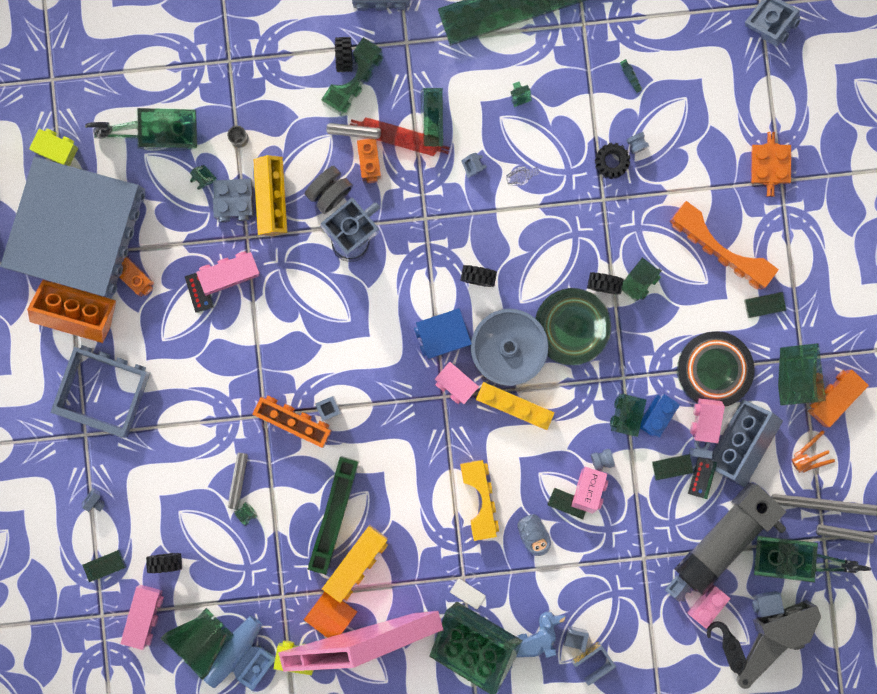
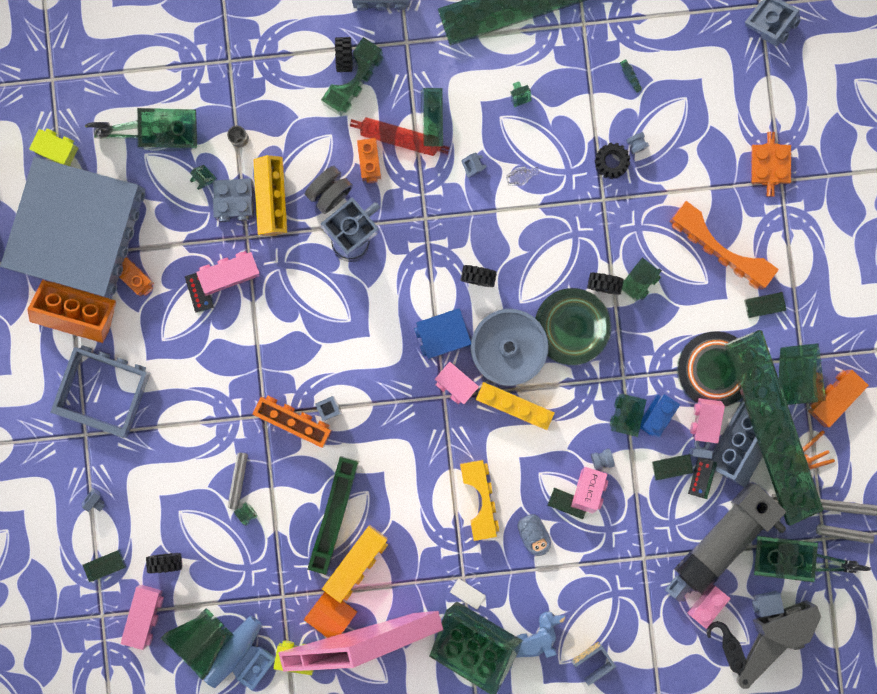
(354, 131): light grey axle -> none
(576, 638): sand blue panel -> none
(774, 427): none -> clear green plate

